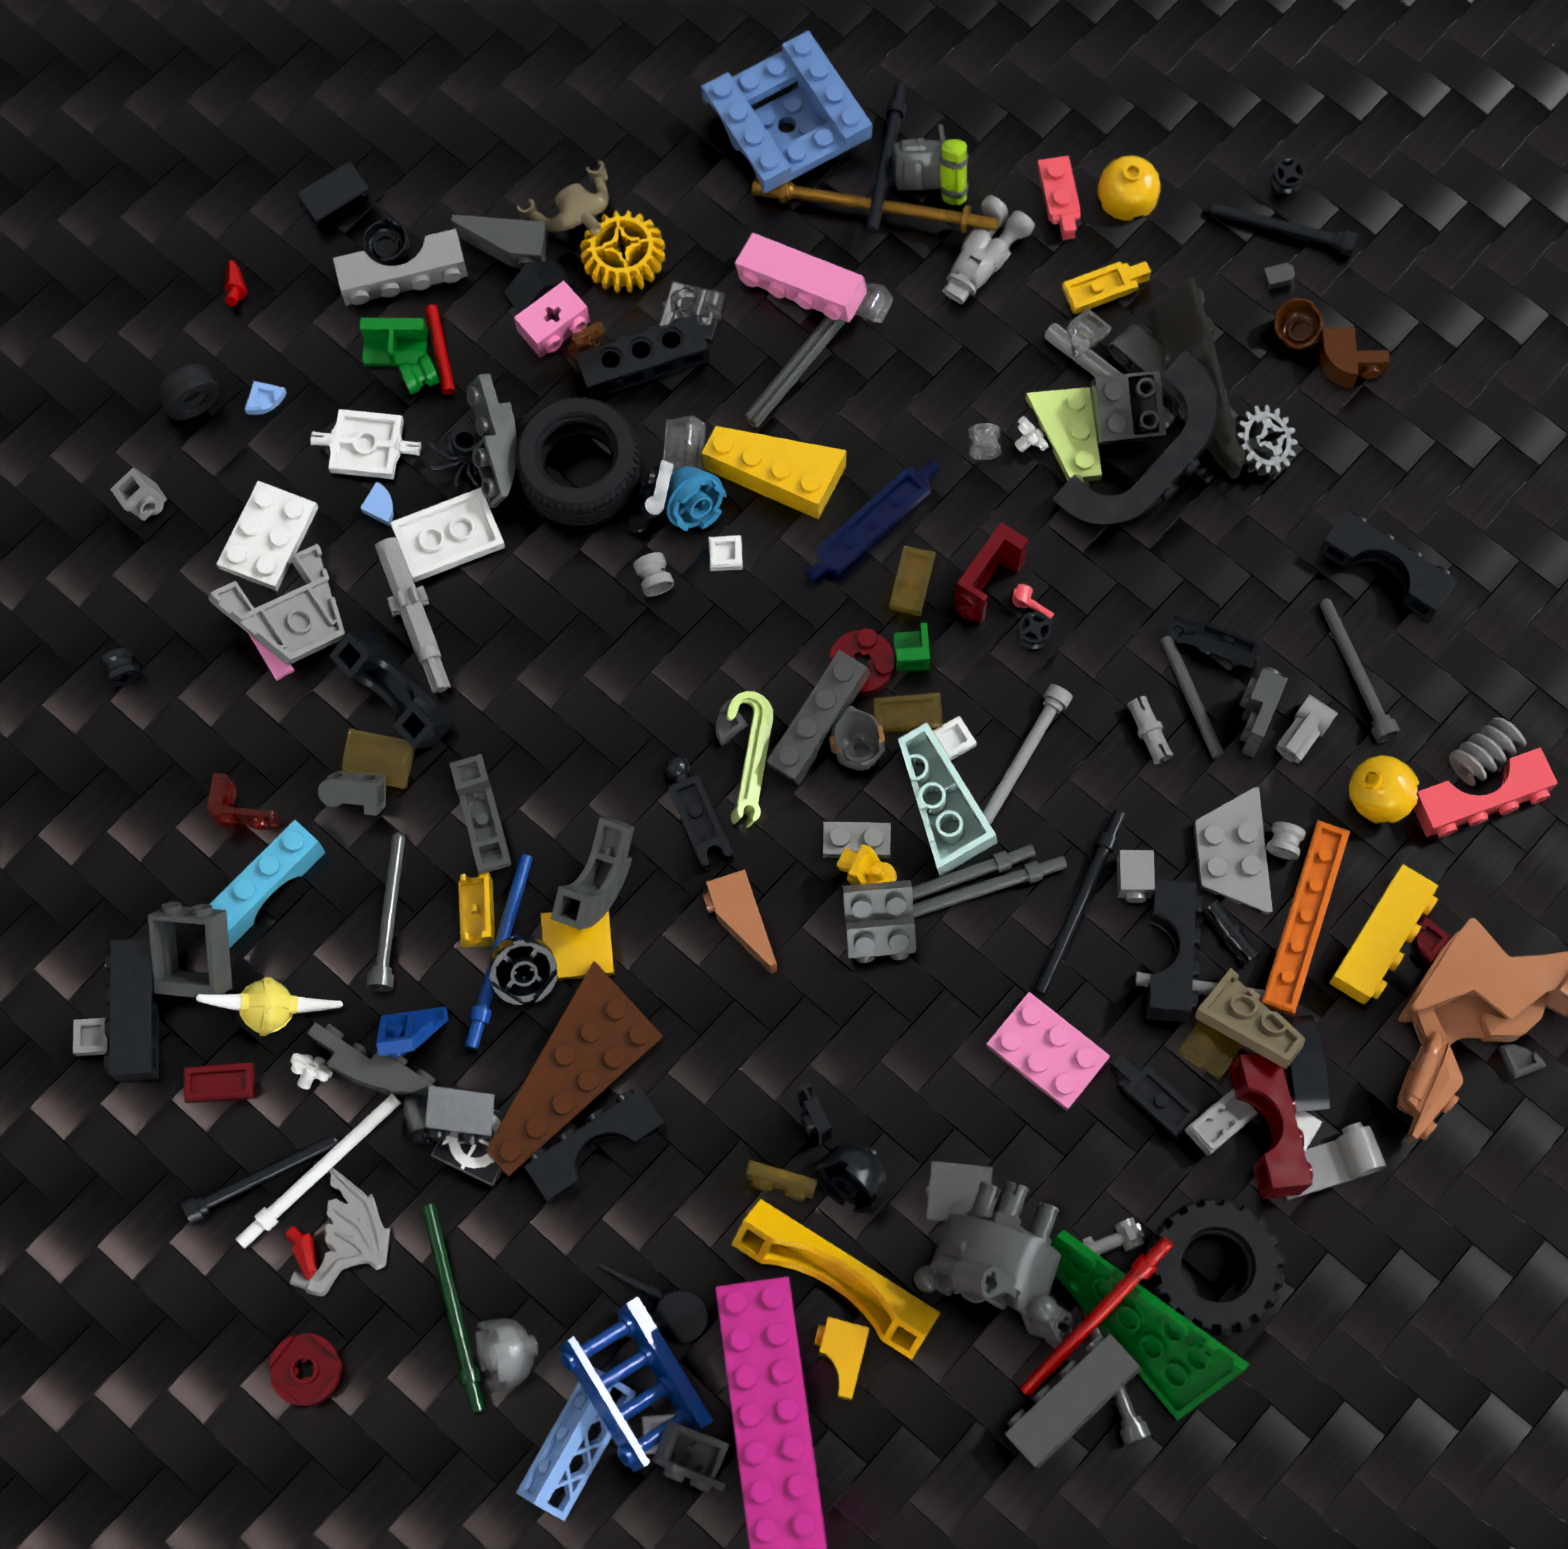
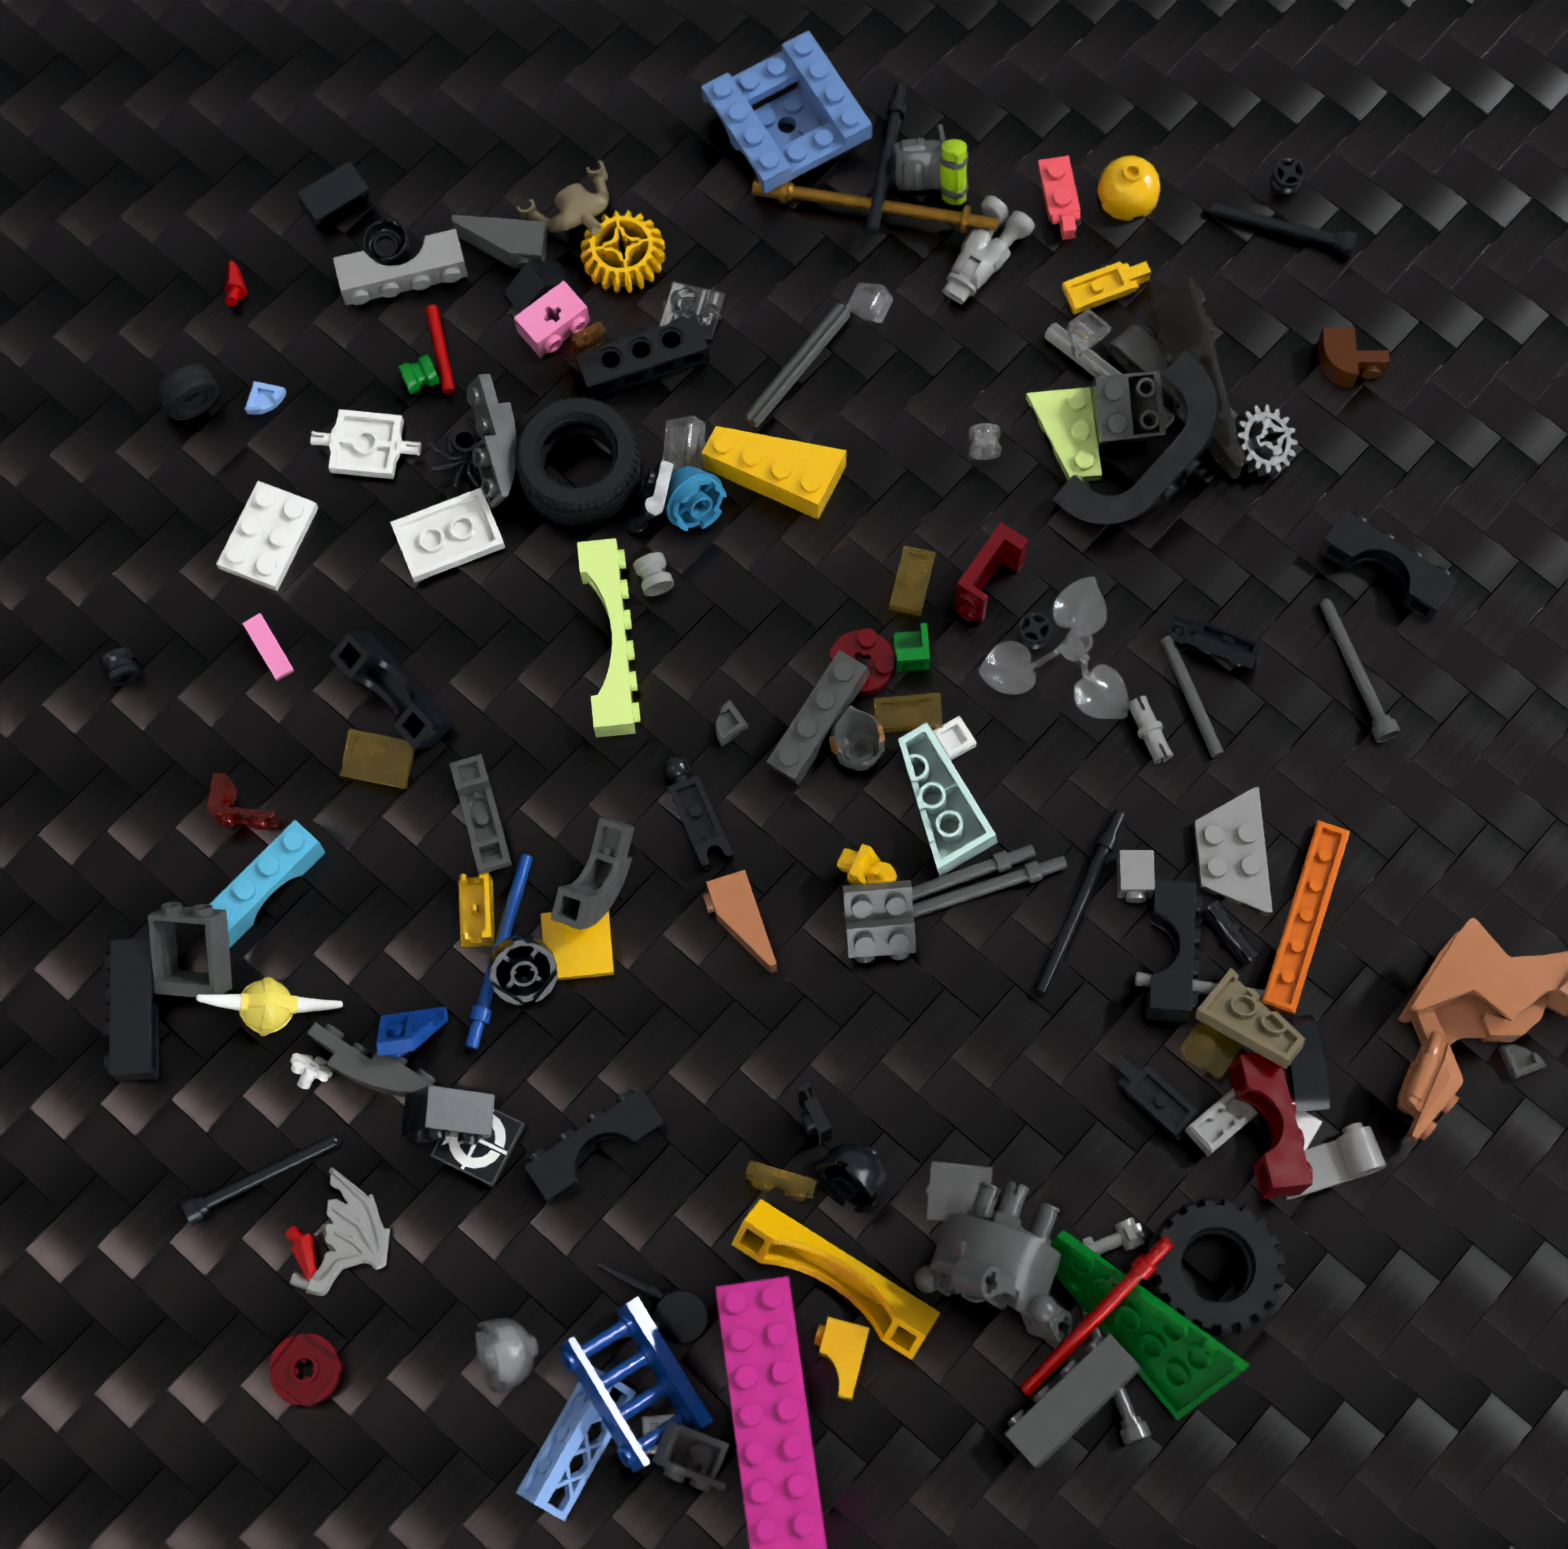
(89, 1037): light grey plate -> none
(145, 501): light grey brick -> none
(219, 1083): dark red tile -> none
(267, 1218): white bar -> none
(292, 623): light grey wing -> none
(354, 789): dark grey leg -> none
(379, 505): light blue tile -> none
(380, 975): dark grey piece -> none
(393, 341): green panel -> none
(409, 603): light grey piece -> none
(468, 1375): dark green bar -> none
(583, 1057): reddish brown wing -> none
(613, 706): none -> yellowish green arch
(725, 553): white tile -> none
(755, 754): yellowish green piece -> none
(800, 278): bright pink brick -> none
(853, 834): light grey plate -> none
(873, 520): clear blue plate -> none
(1022, 599): coral hand -> none
(1030, 436): white plant -> none
(1048, 1051): bright pink plate -> none
(1055, 700): light grey piece -> none
(1084, 611): none -> clear plant
(1260, 703): dark grey plate -> none
(1278, 275): dark grey piece -> none
(1285, 840): light grey wheel -> none
(1298, 323): reddish brown hair -> none
(1309, 724): light grey piece -> none
(1383, 789): yellow cylinder -> none
(1384, 934): yellow brick -> none
(1430, 940): dark red tile -> none
(1446, 807): coral arch -> none
(1484, 749): light grey piece -> none

